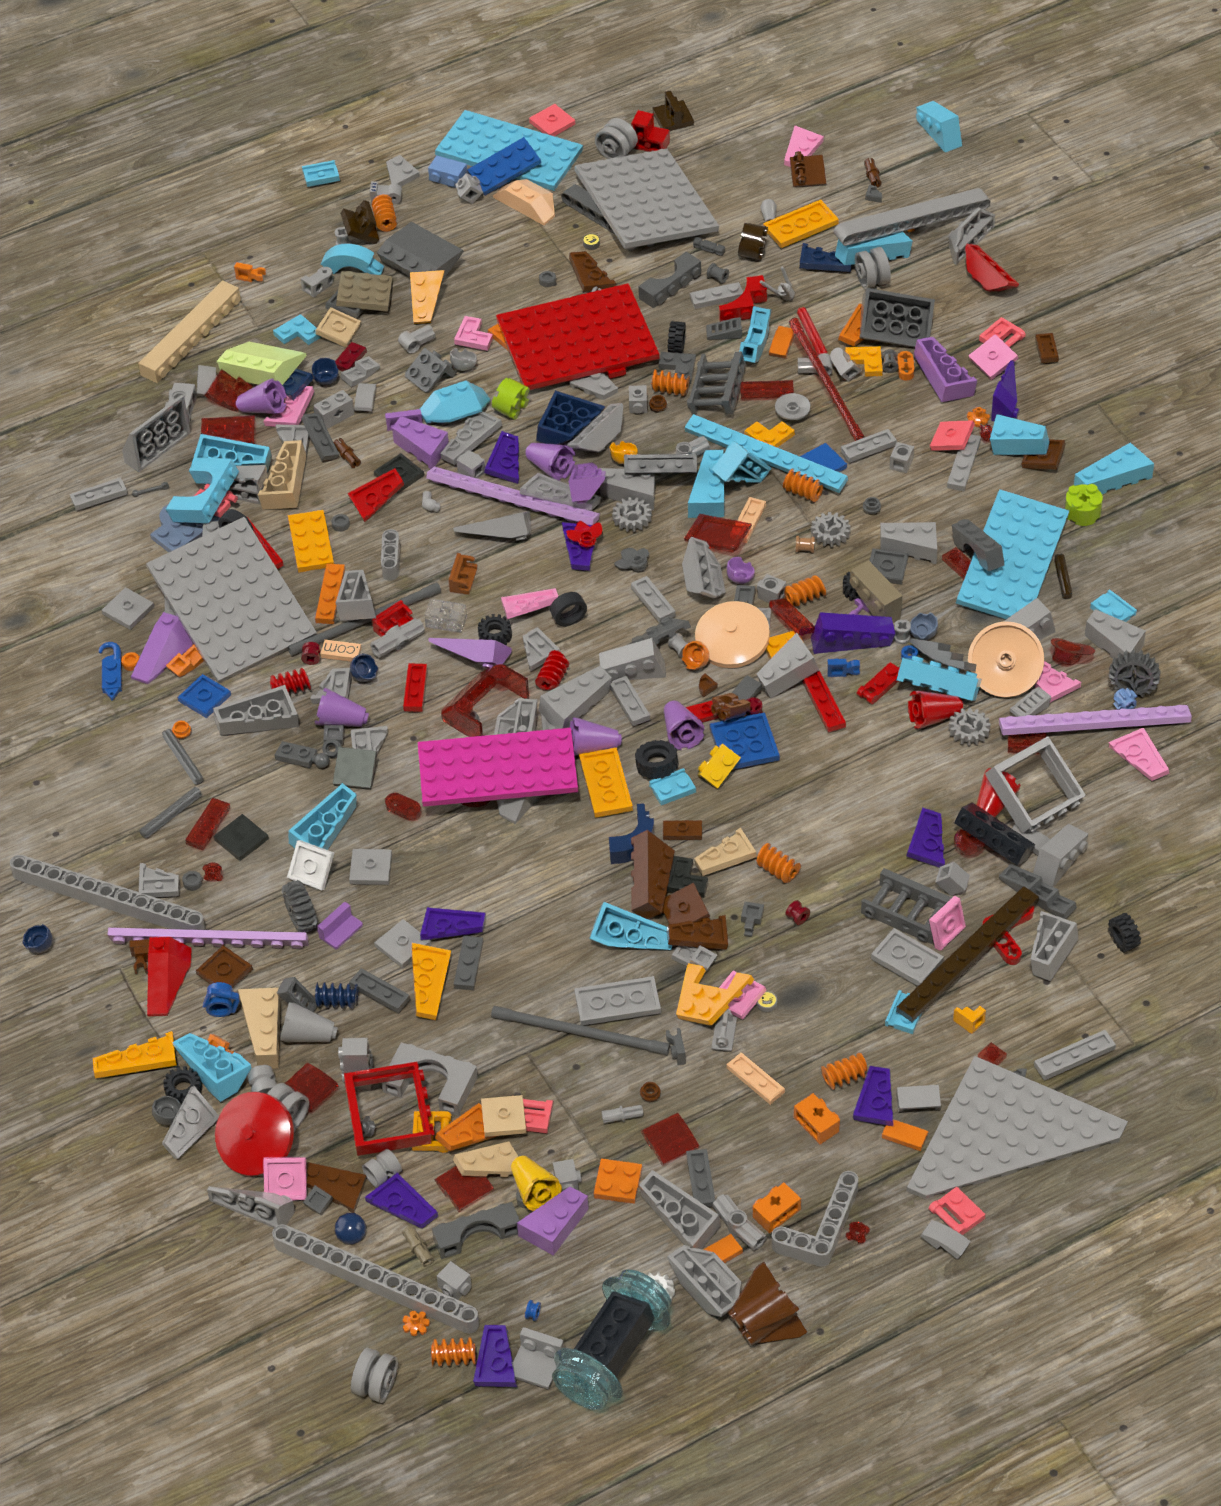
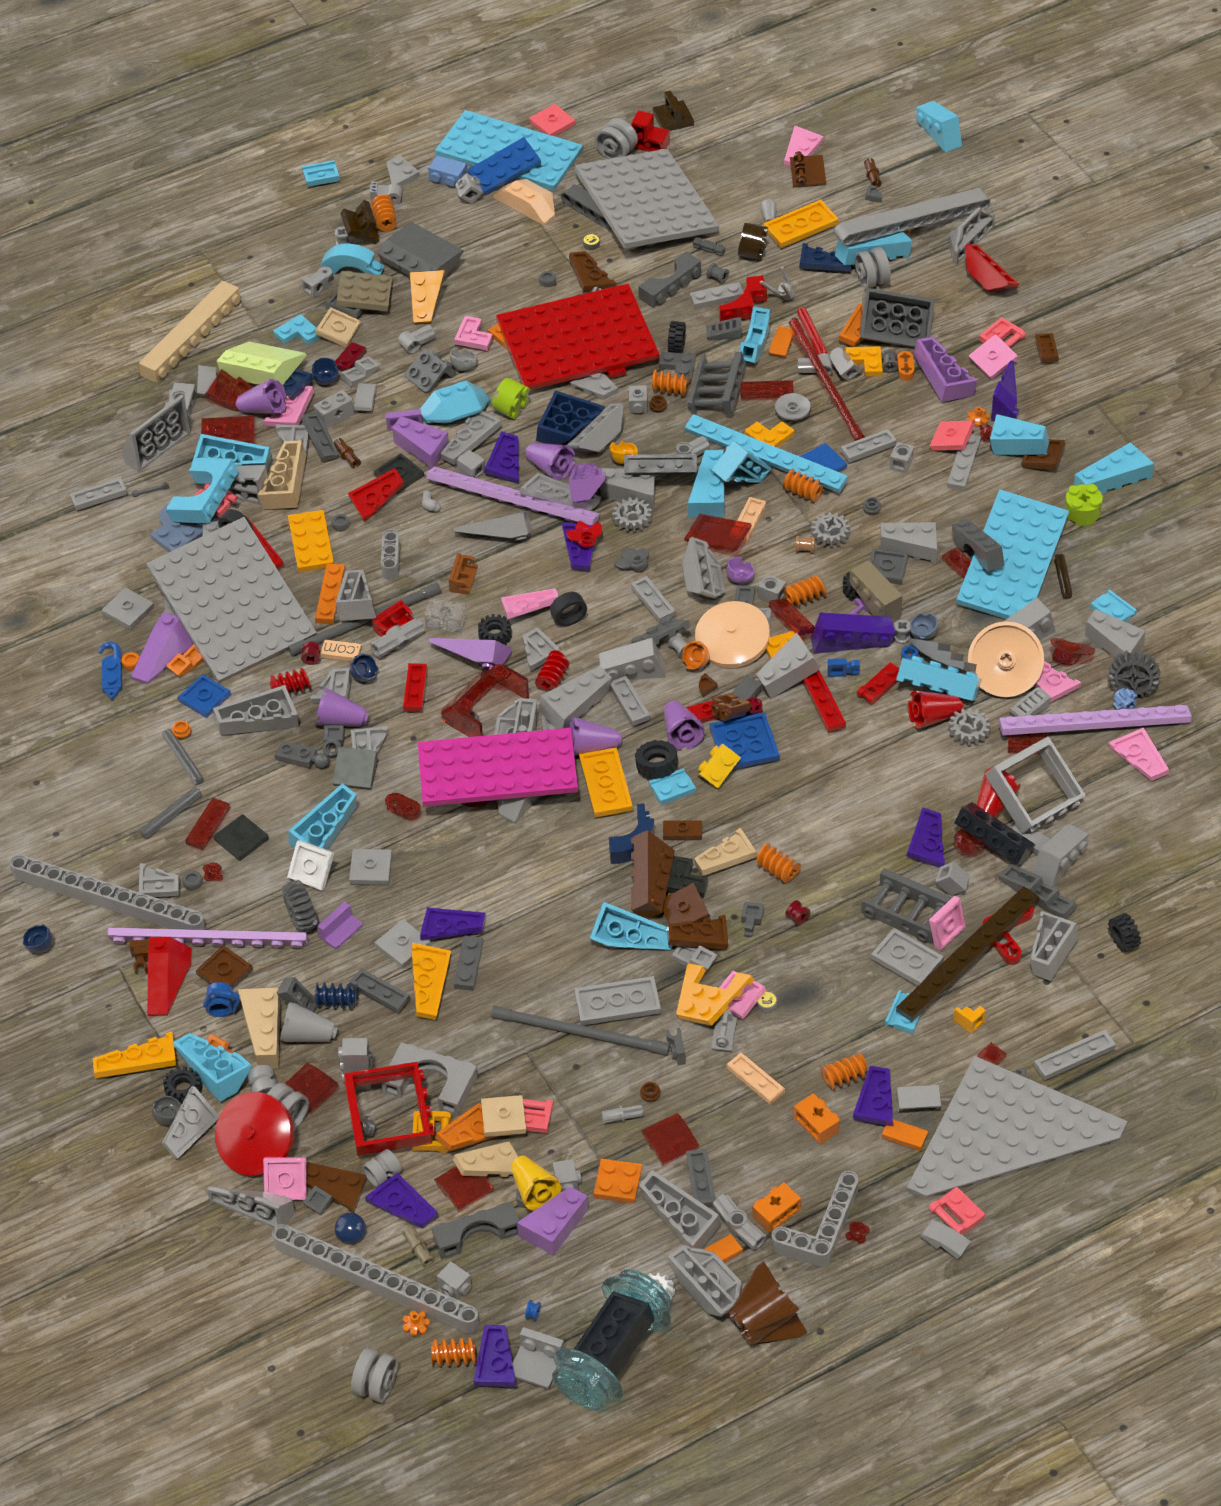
(246, 272): orange plate -> none

